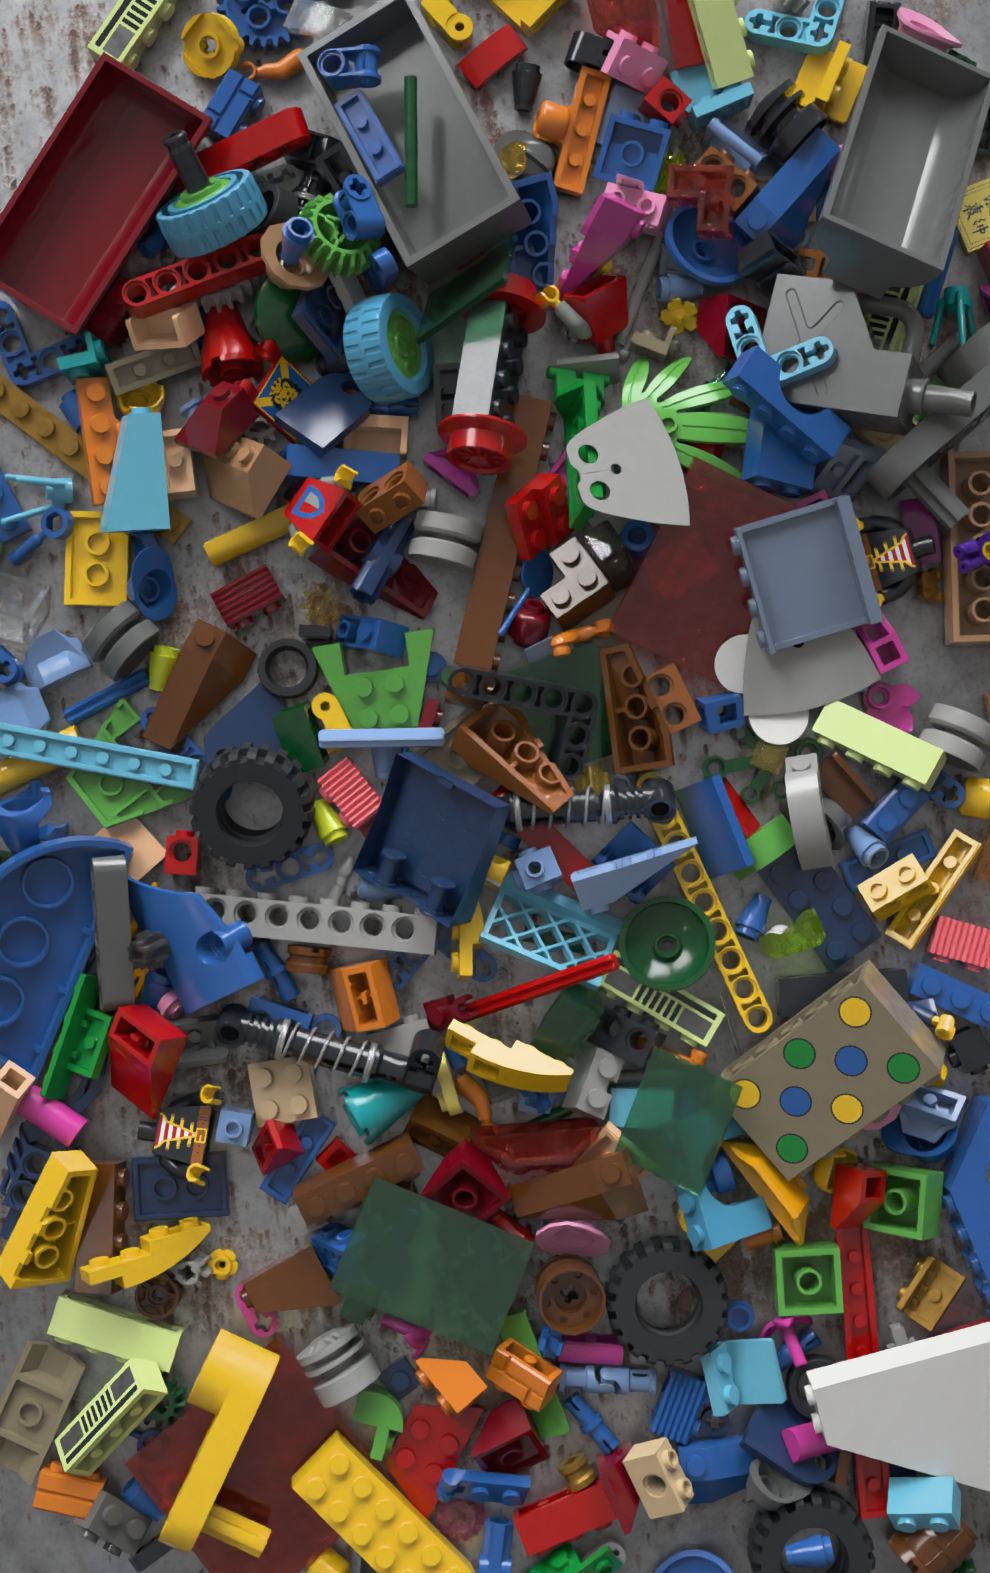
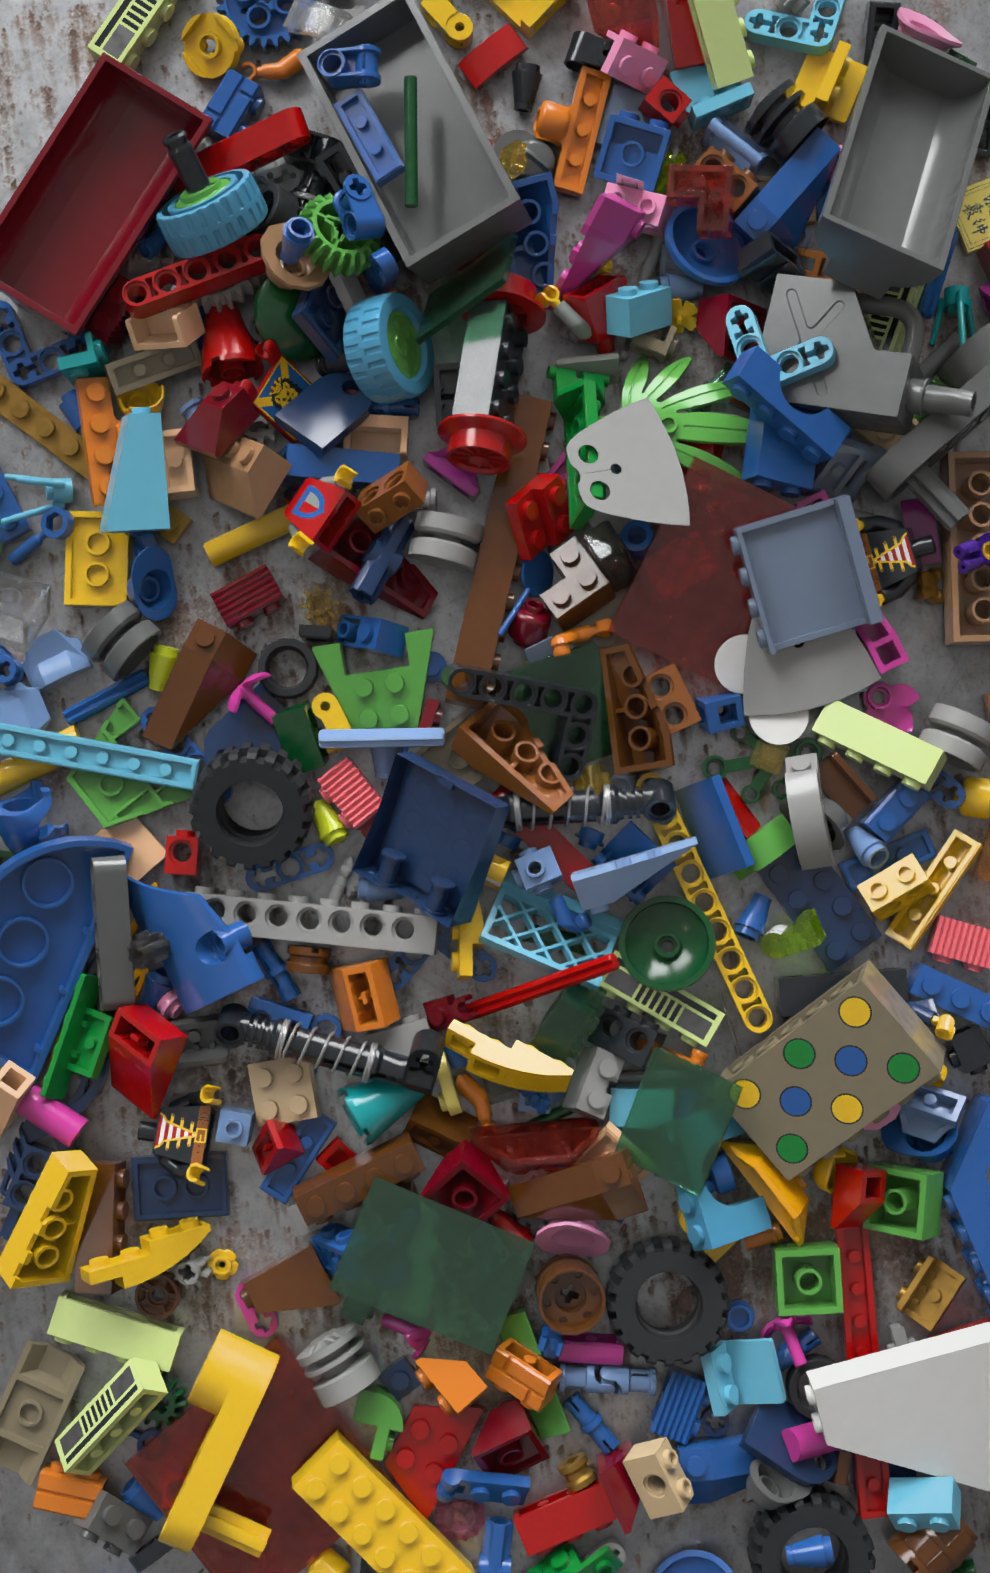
(245, 692): none -> dark pink plant
(567, 919): none -> blue arm
(590, 837): none -> blue plate
(638, 309): none -> medium azure brick

